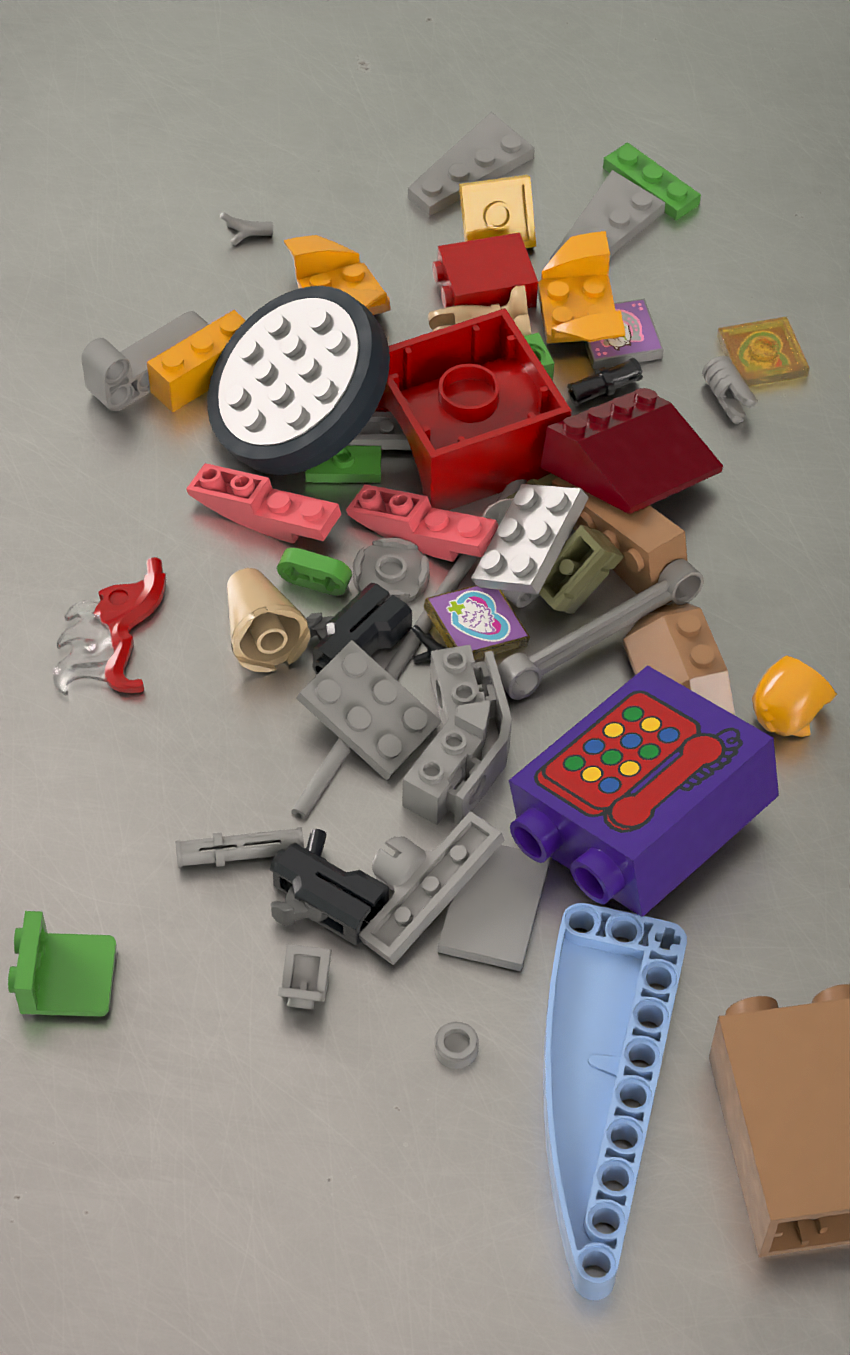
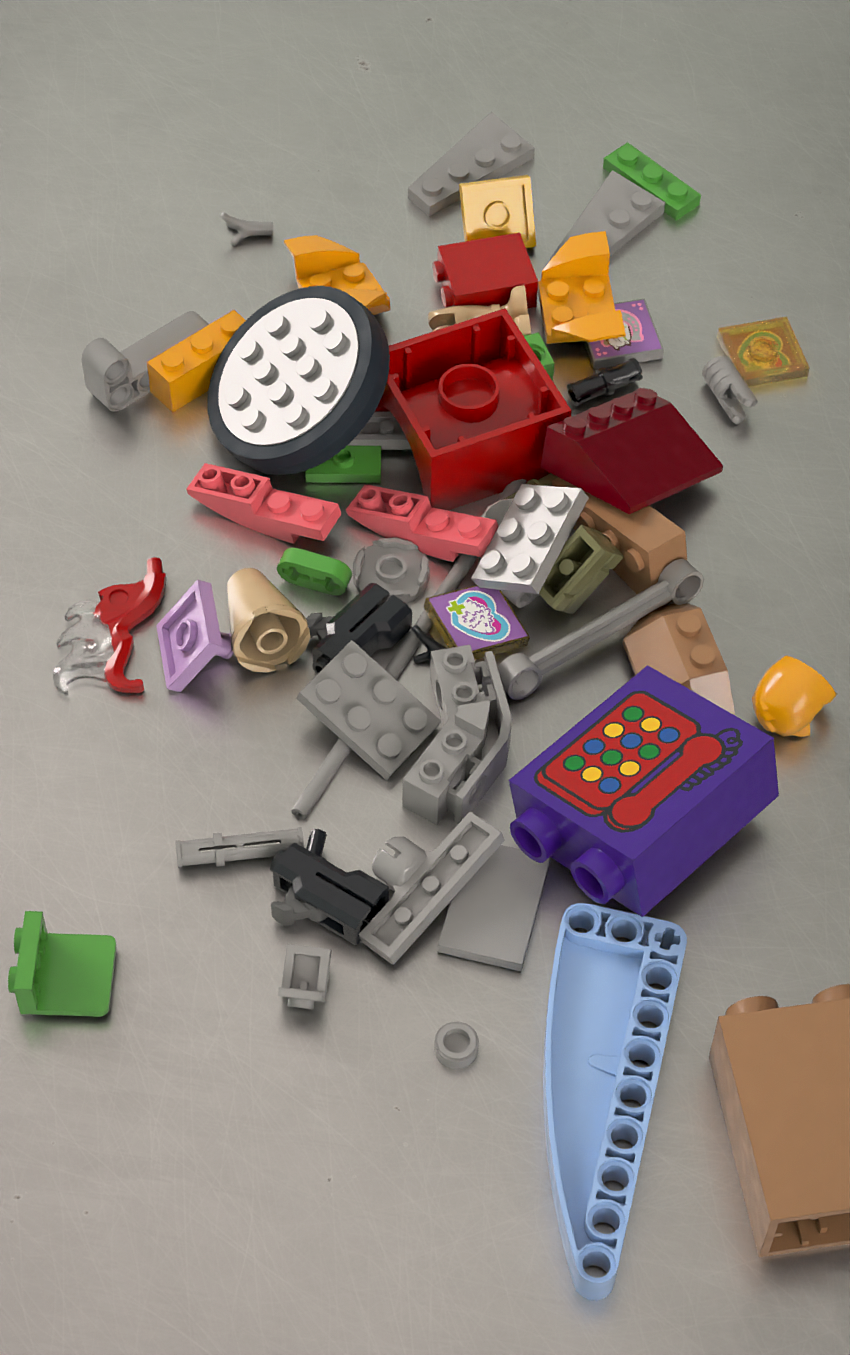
(191, 636): none -> lavender tile

